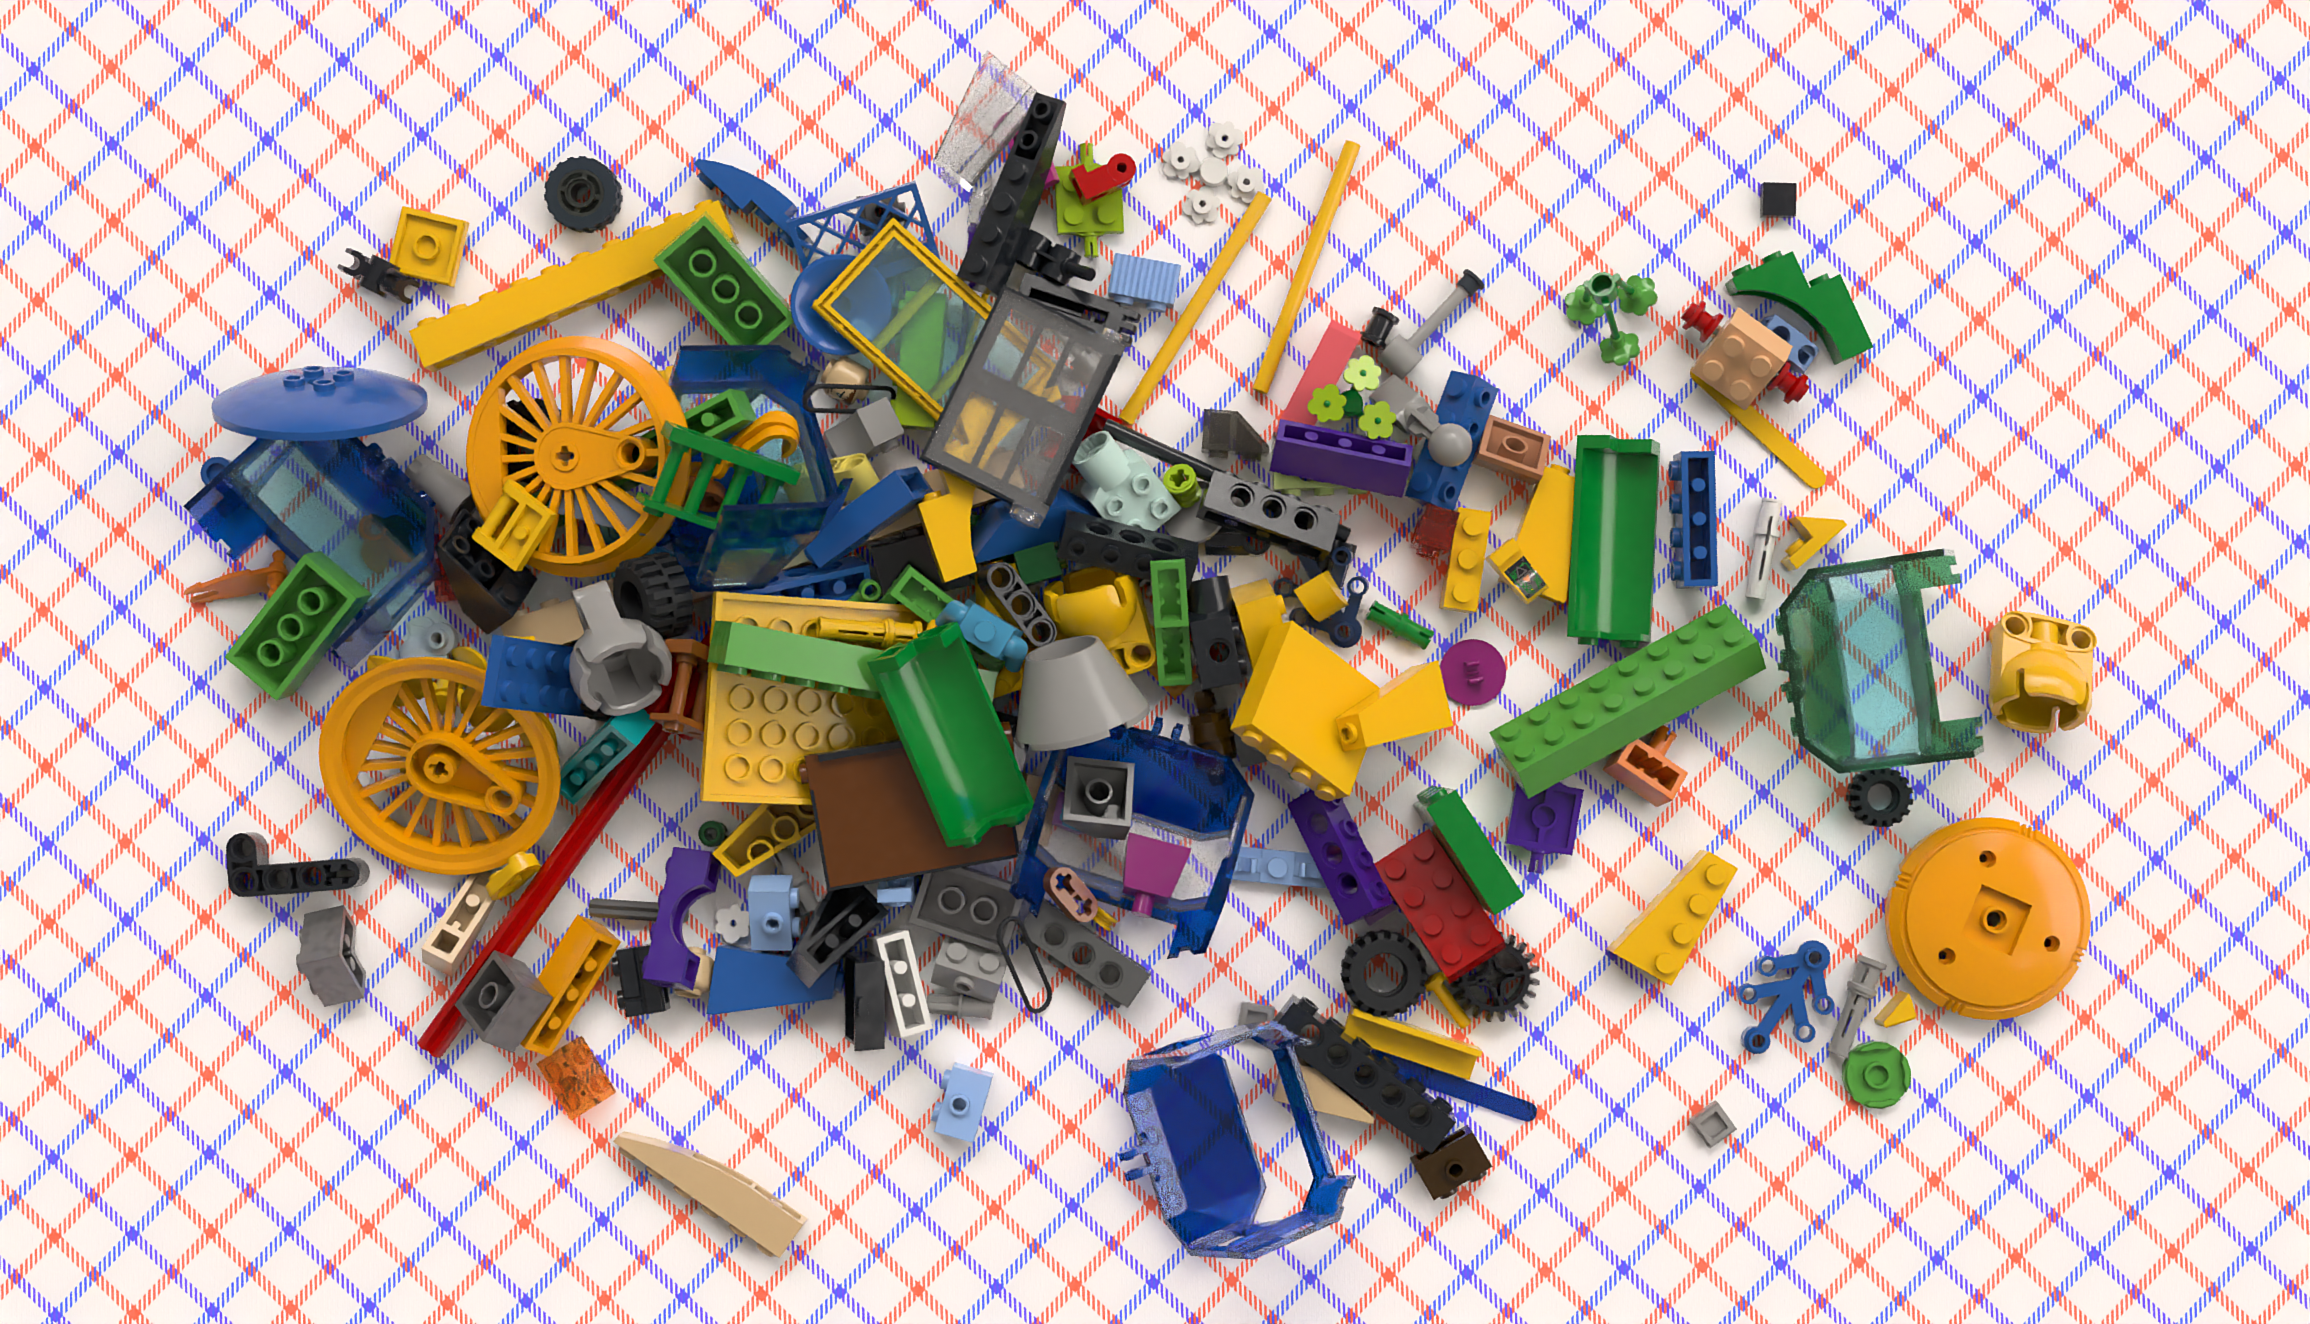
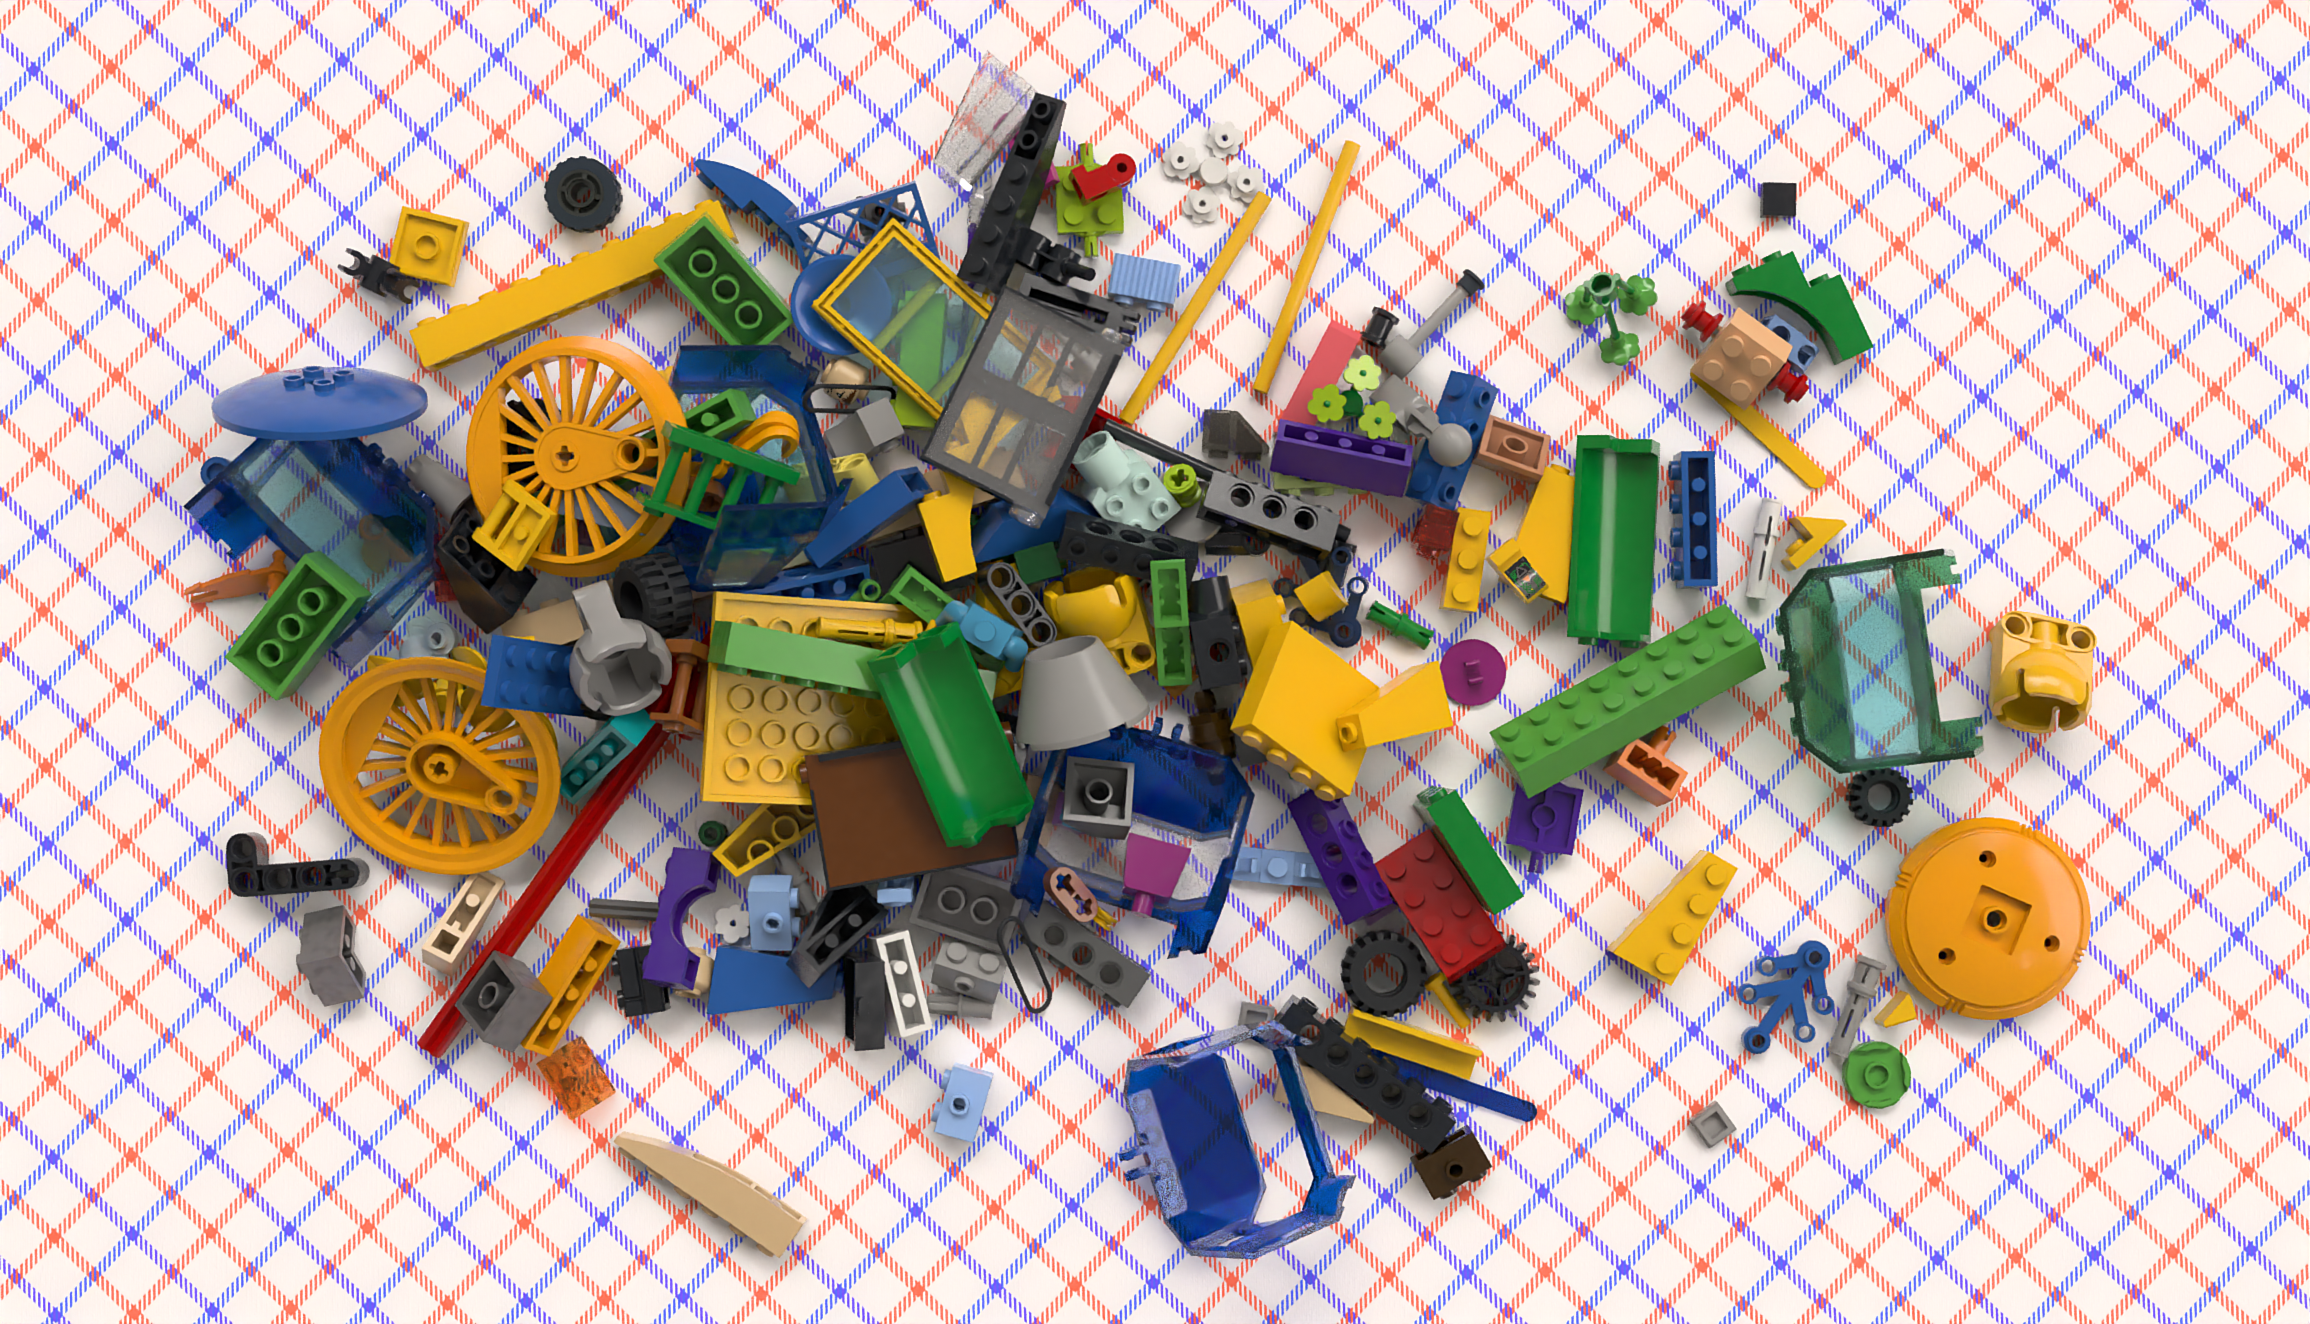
(513, 875): yellow plate -> none

